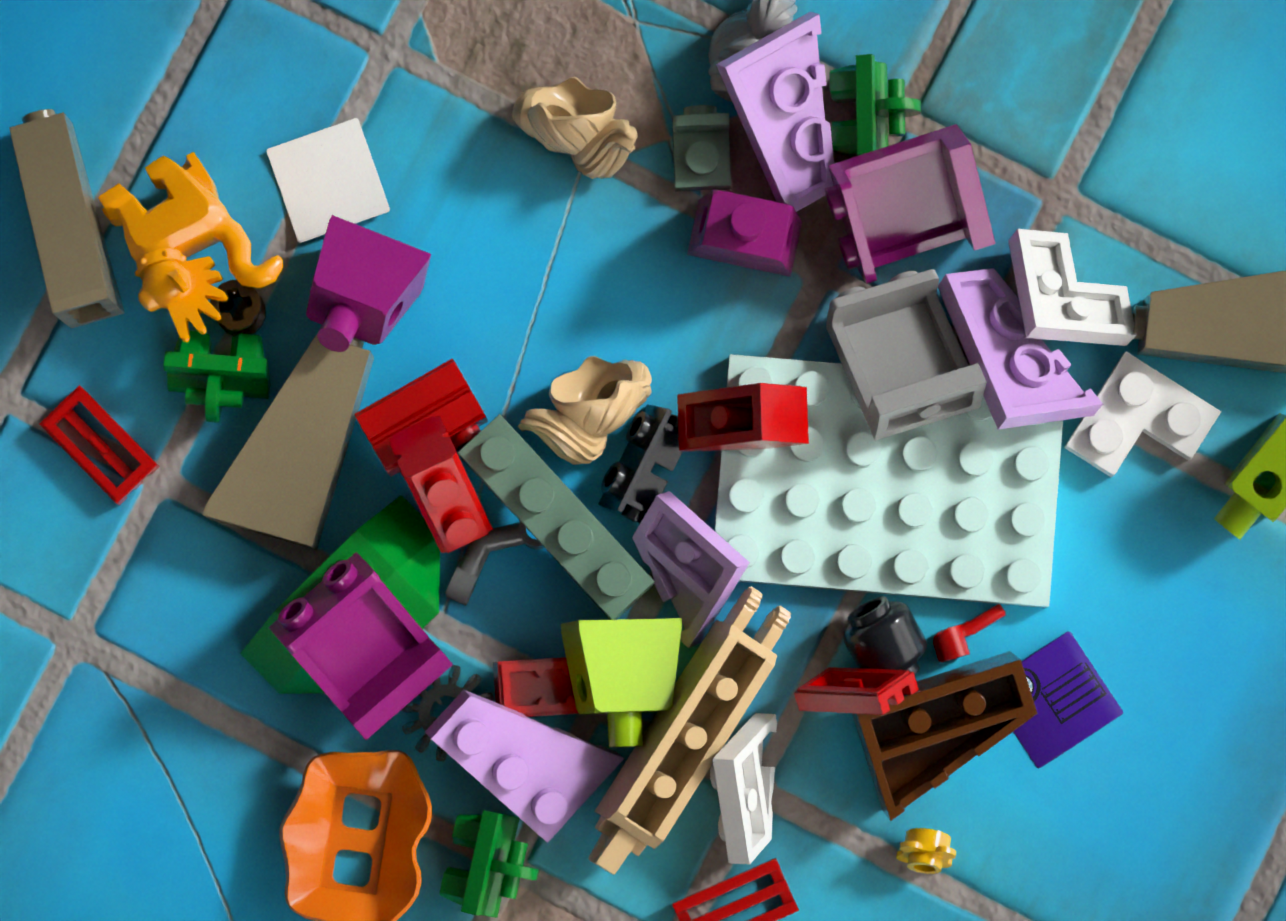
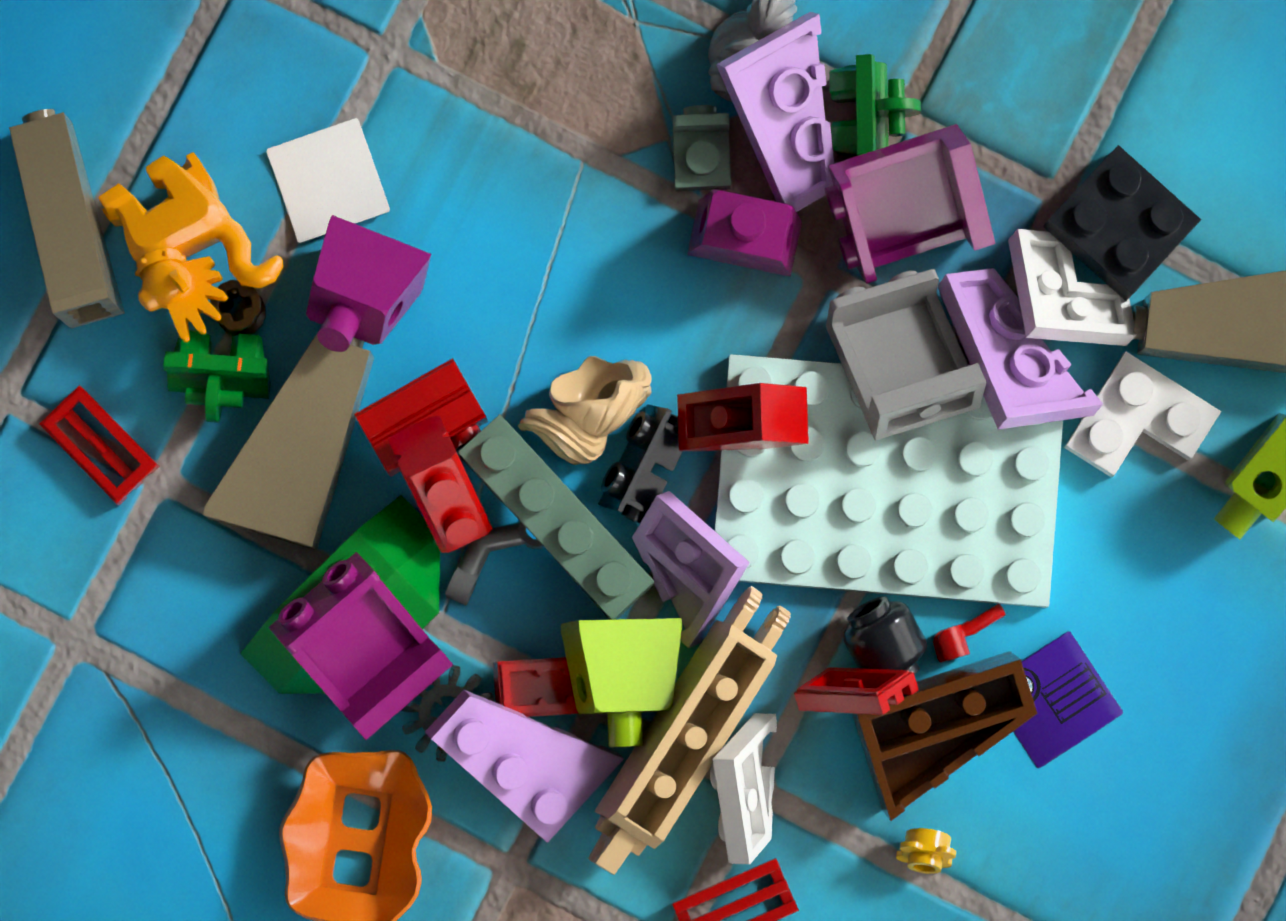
(494, 865): green hips -> none
(577, 123): tan hair -> none
(1122, 223): none -> black plate

